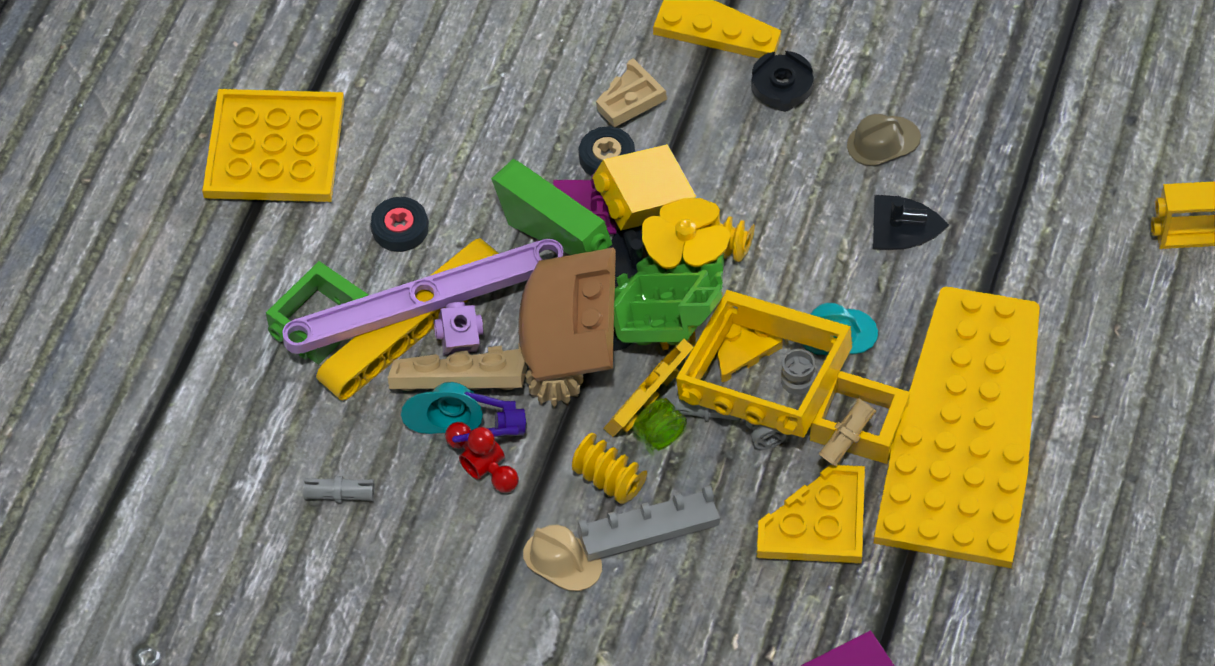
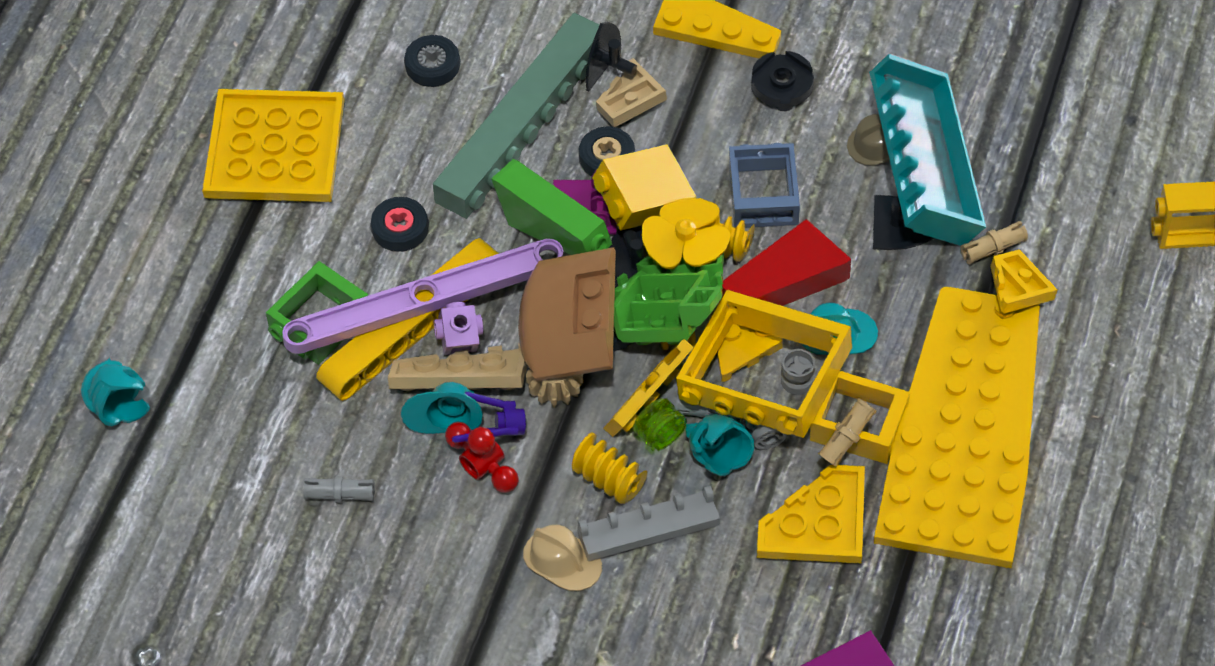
(111, 392): none -> teal helmet
(432, 48): none -> black bush
(517, 118): none -> sand green brick
(606, 52): none -> black shield
(720, 443): none -> teal helmet
(764, 210): none -> sand blue window
(792, 268): none -> red slope
(927, 150): none -> teal window
(994, 242): none -> tan pin
(1019, 282): none -> yellow wing

